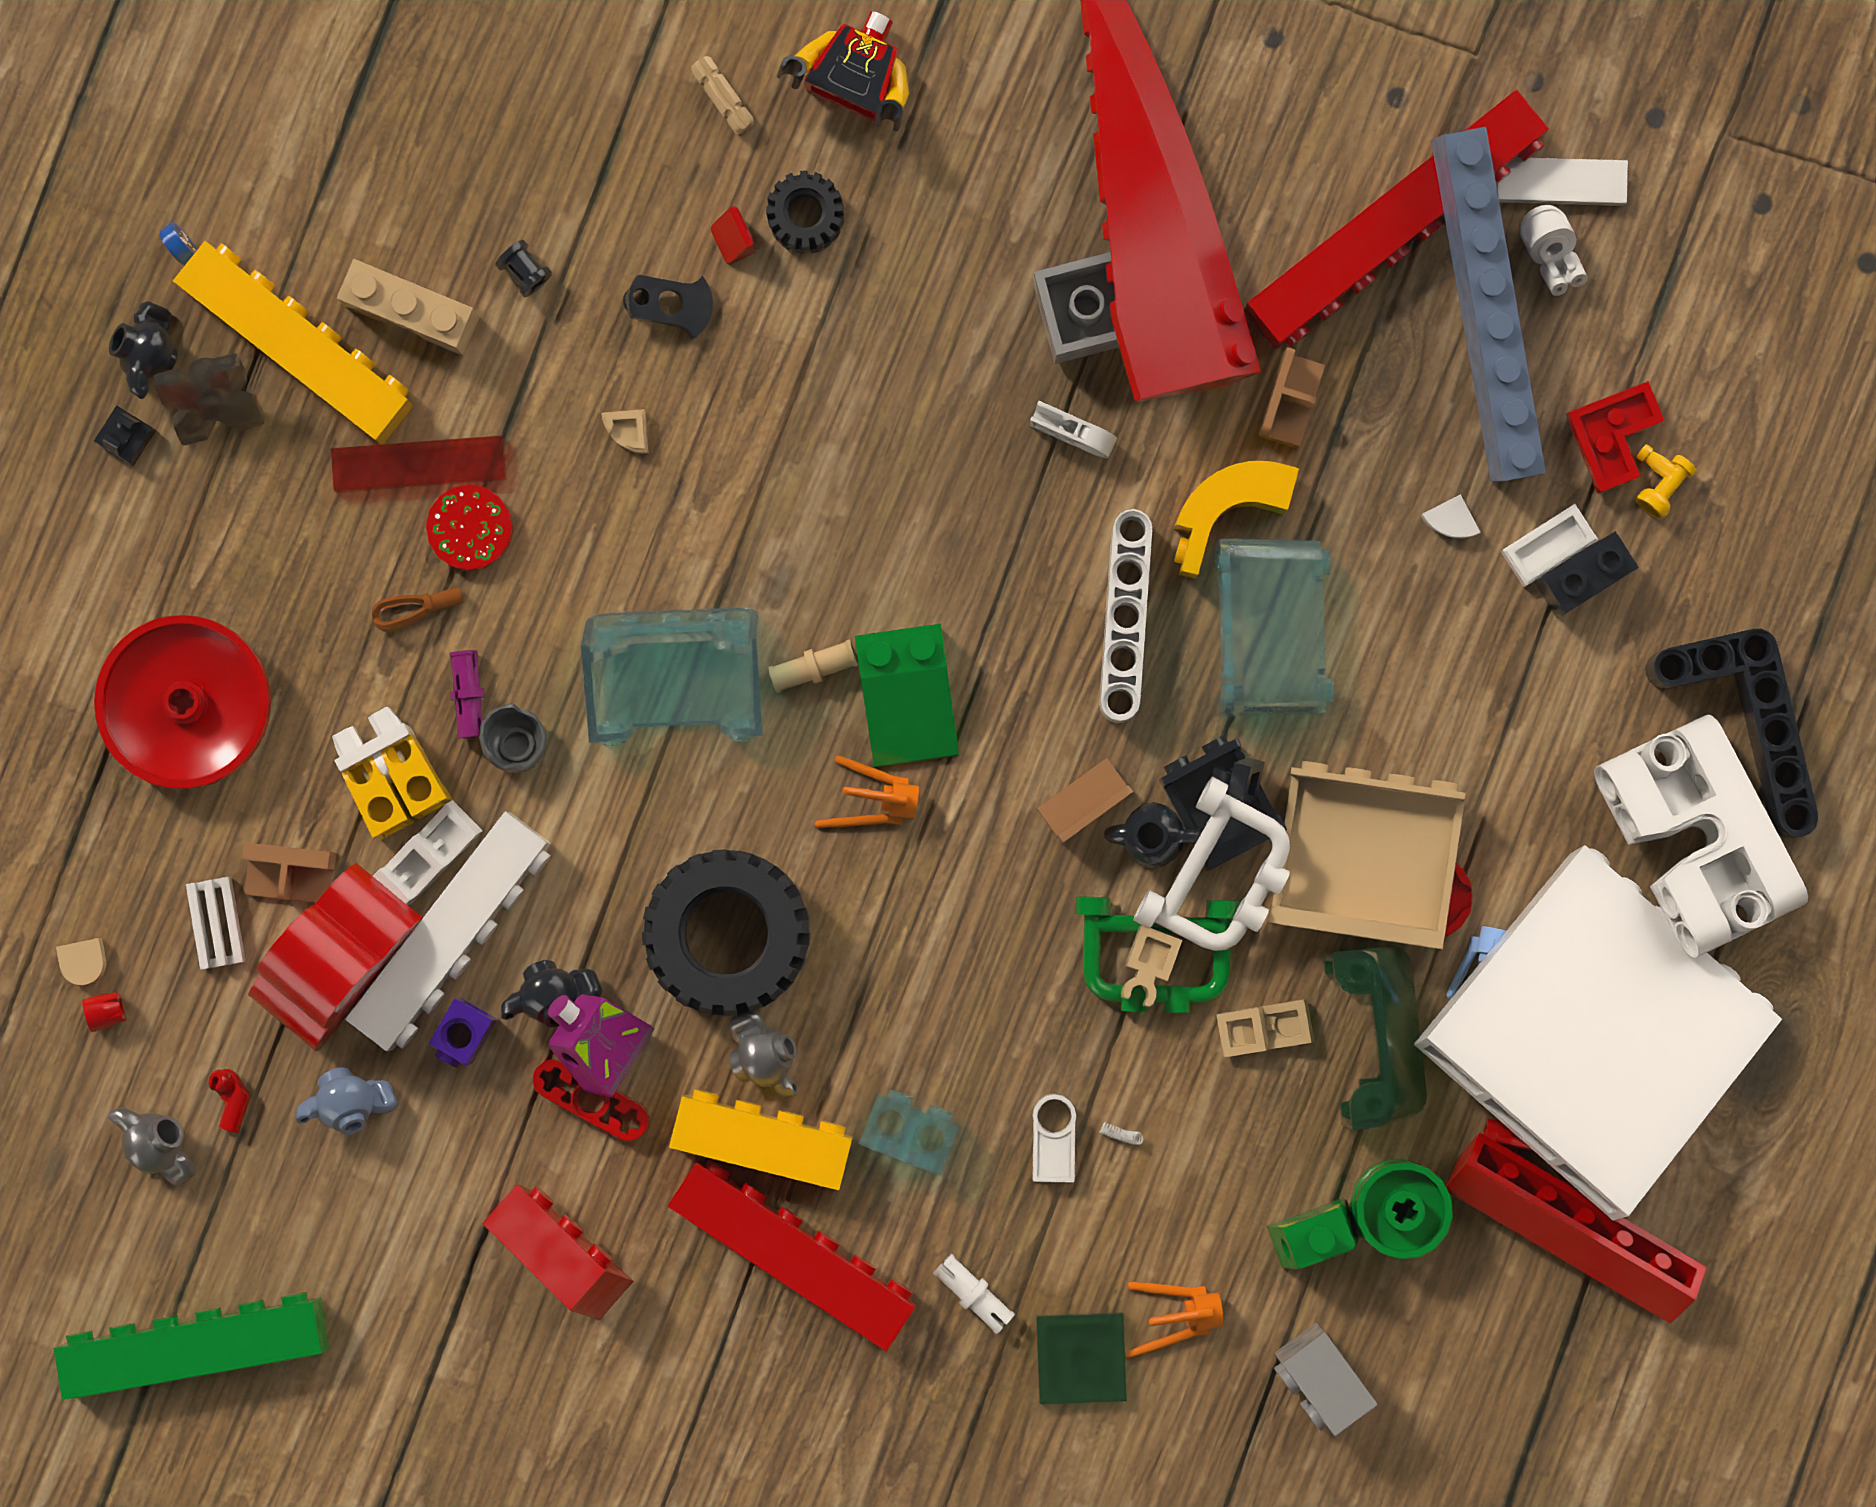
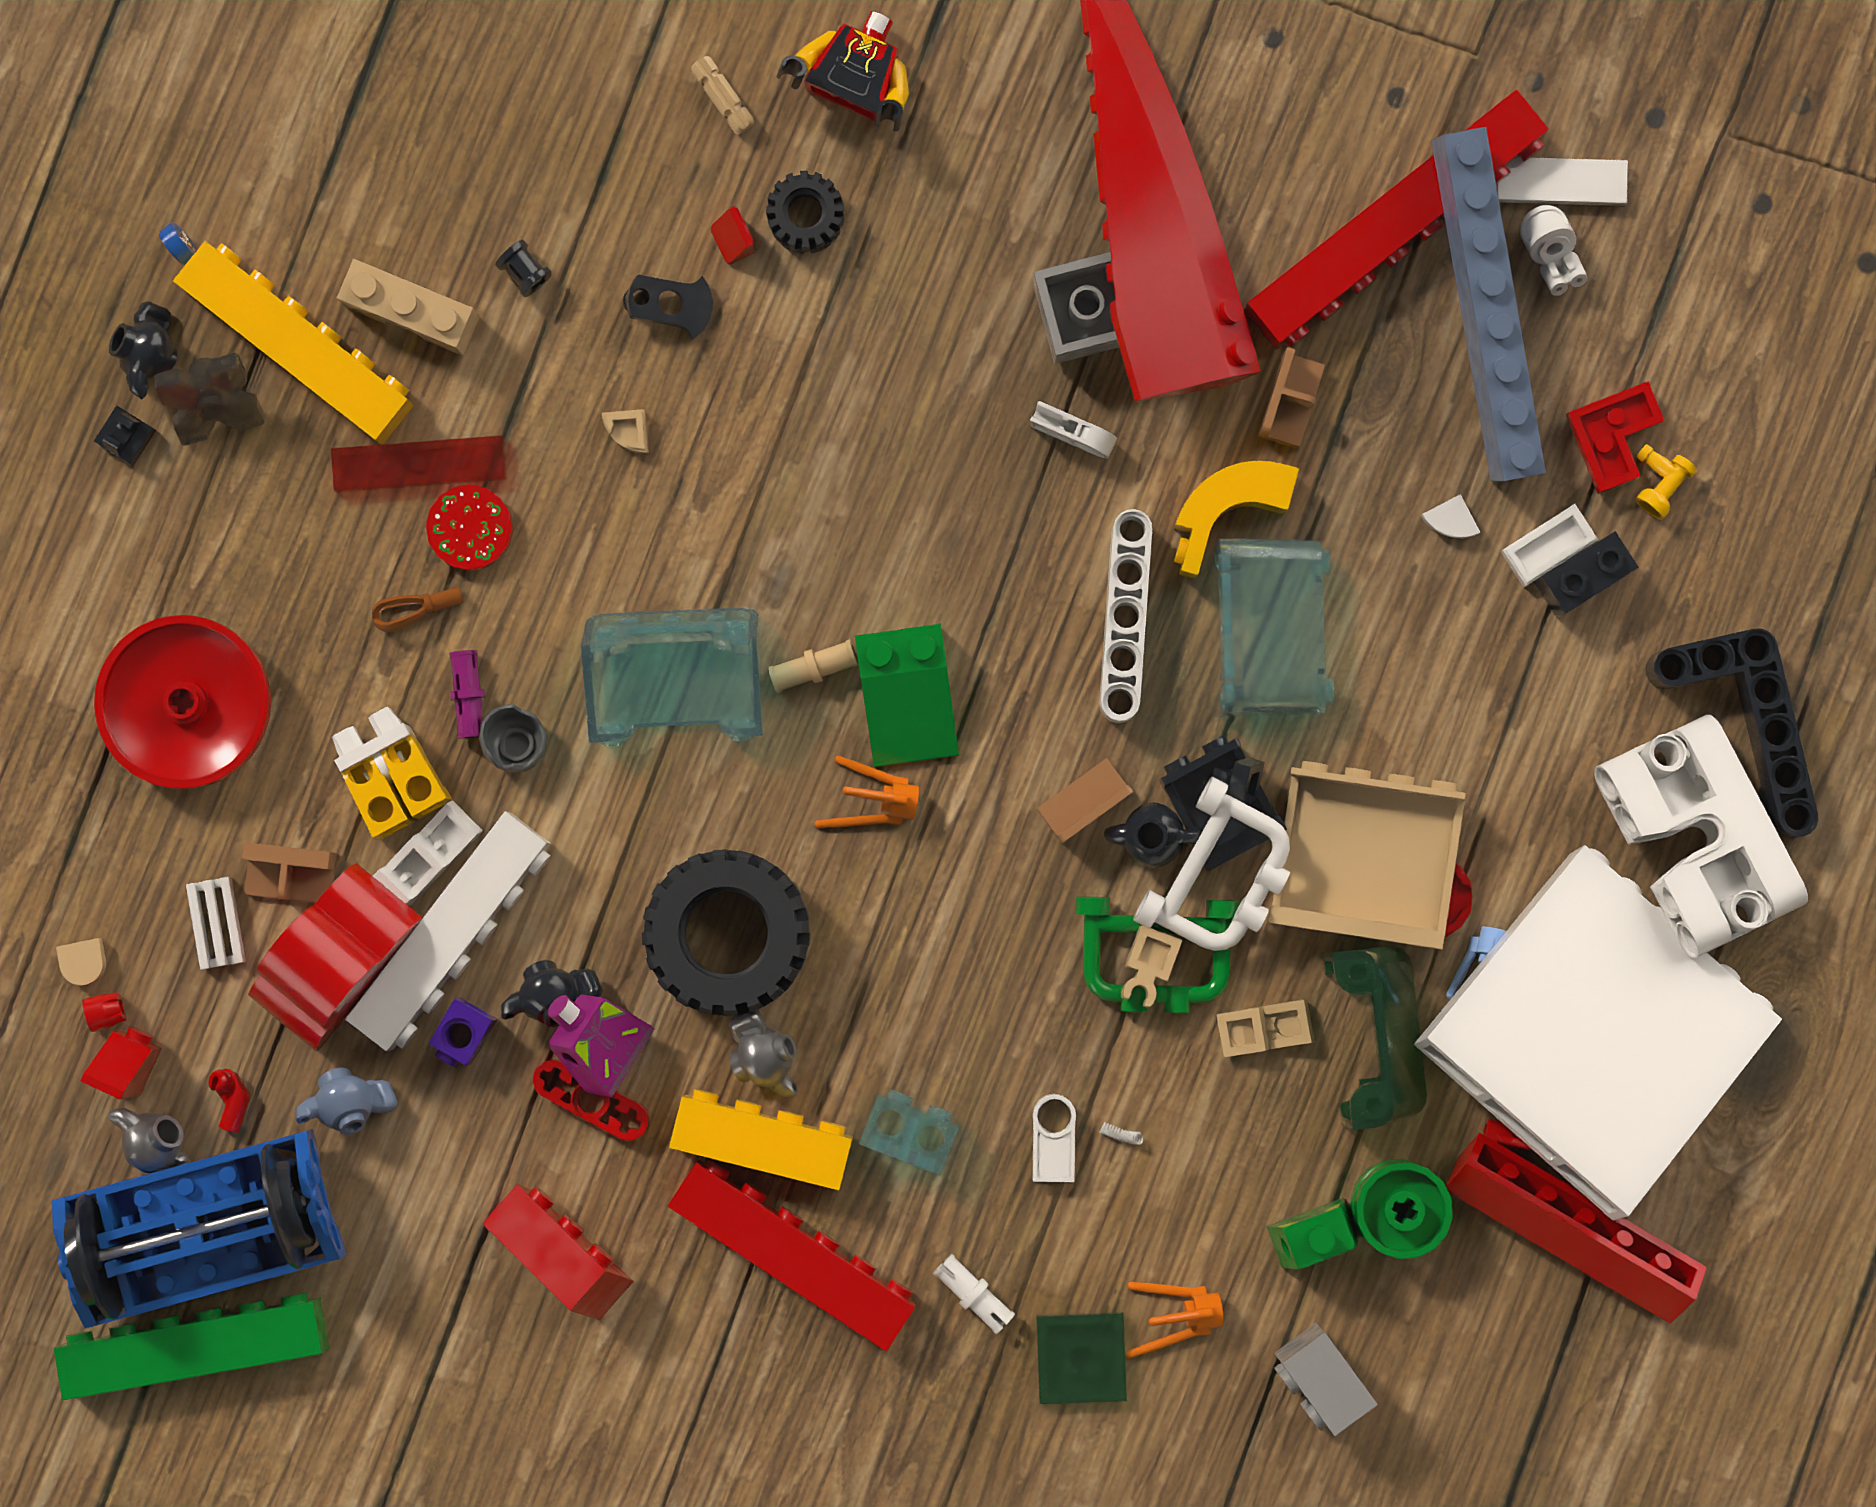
(123, 1064): none -> red slope
(146, 1241): none -> blue piece

